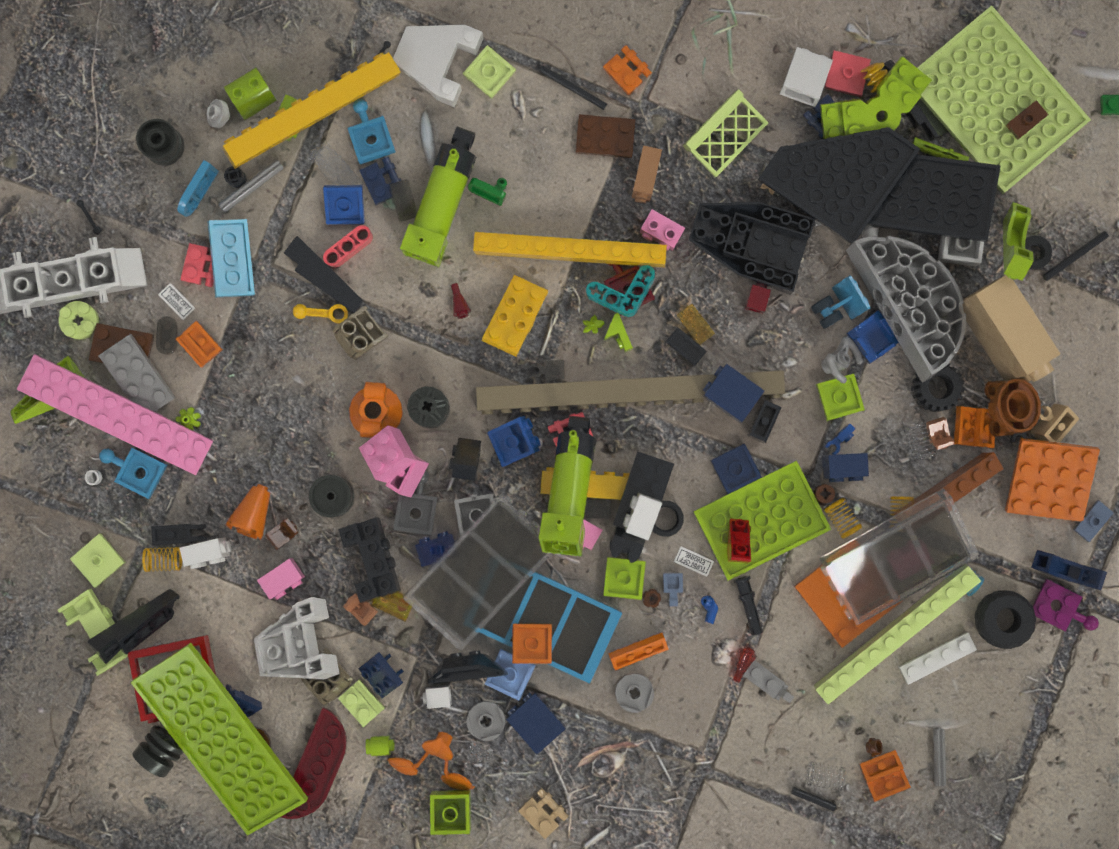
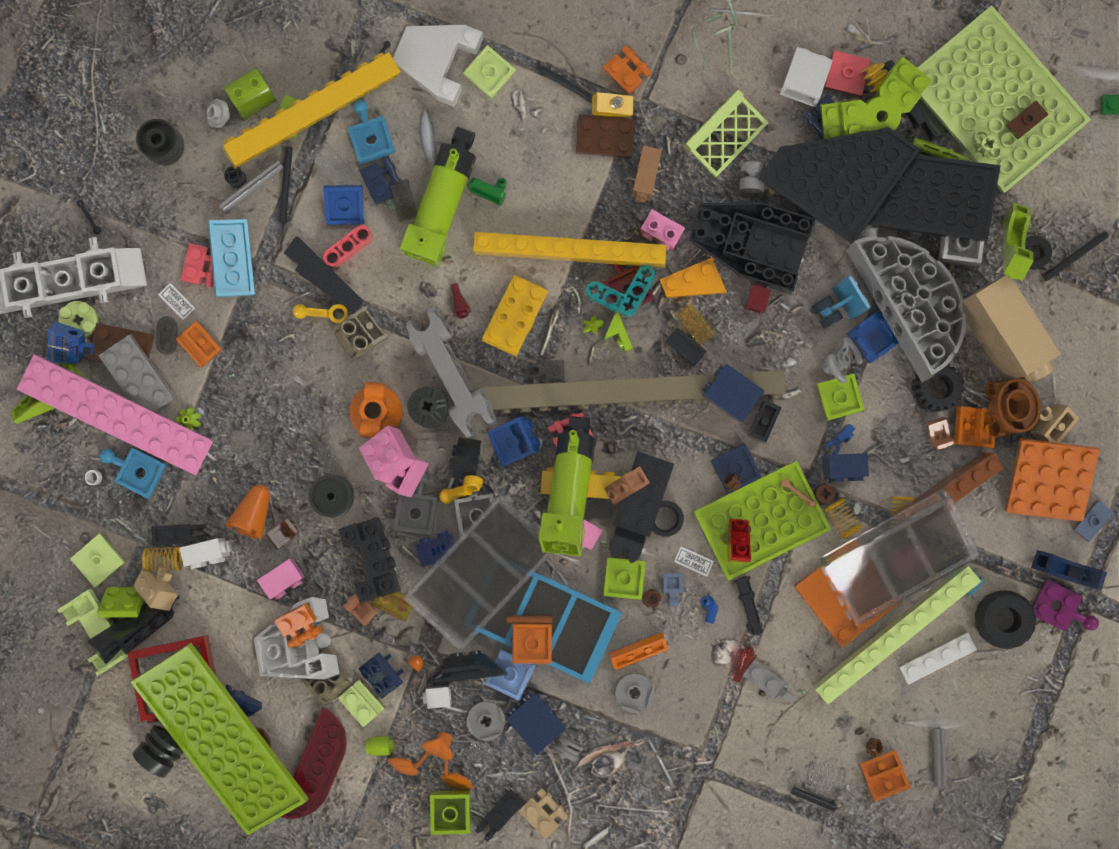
(67, 344): none -> blue torso
(120, 602): none -> lime plate
(156, 589): none -> tan brick
(197, 188): dark azure tile -> none
(285, 184): none -> black bar
(296, 619): none -> orange plate
(323, 641): none -> white hinge
(416, 663): none -> orange hinge
(465, 399): none -> light grey piece
(470, 484): none -> yellow piece
(501, 813): none -> black hinge
(529, 618): none -> dark orange piece
(568, 748): none -> light grey wheel
(612, 105): none -> yellow piece
(626, 485): none -> nougat bracket
(642, 516): white brick -> none
(694, 280): none -> light orange wing
(732, 482): none -> reddish brown plate
(751, 172): none -> light grey wheel
(785, 483): none -> nougat hinge
(986, 140): none -> yellowish green gear

